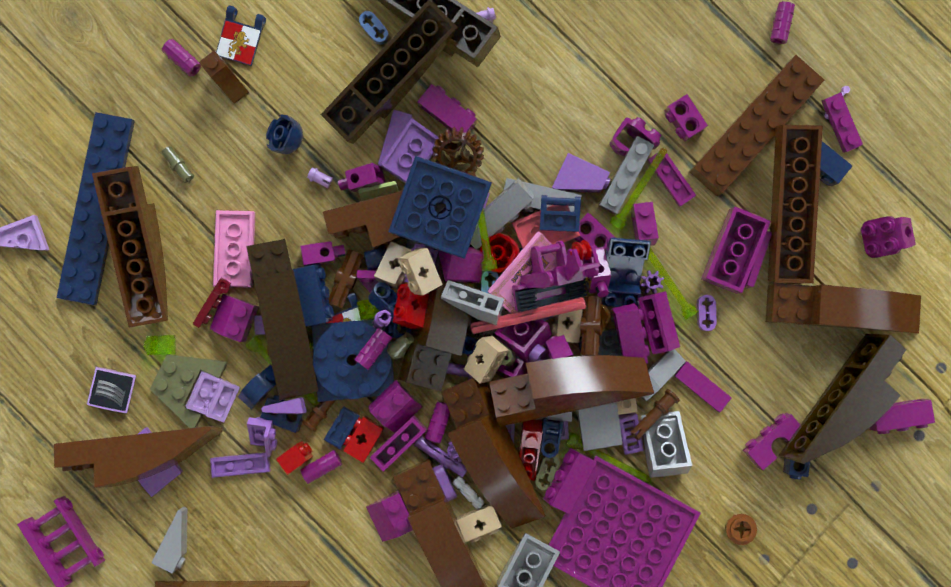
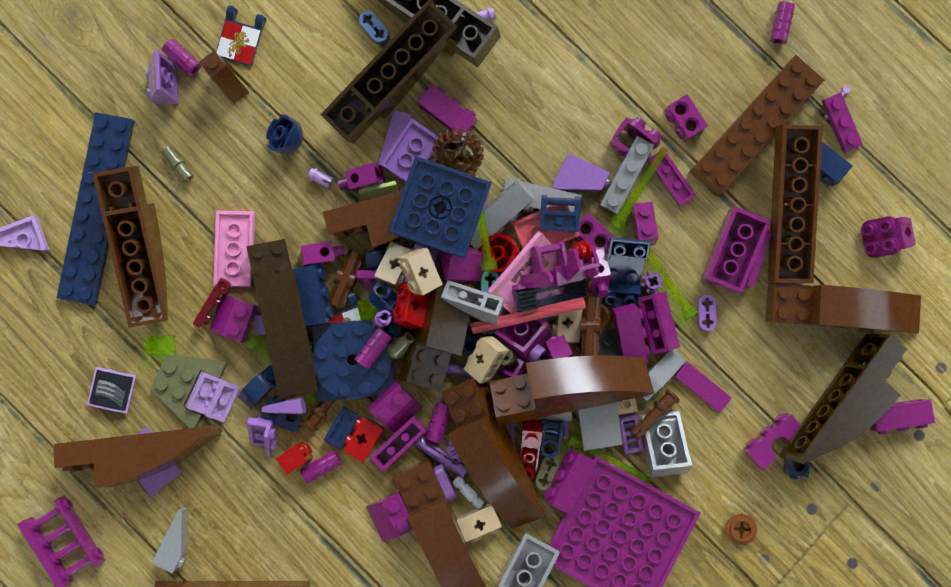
(162, 80): none -> medium lavender slope
(240, 464): medium lavender tile -> none

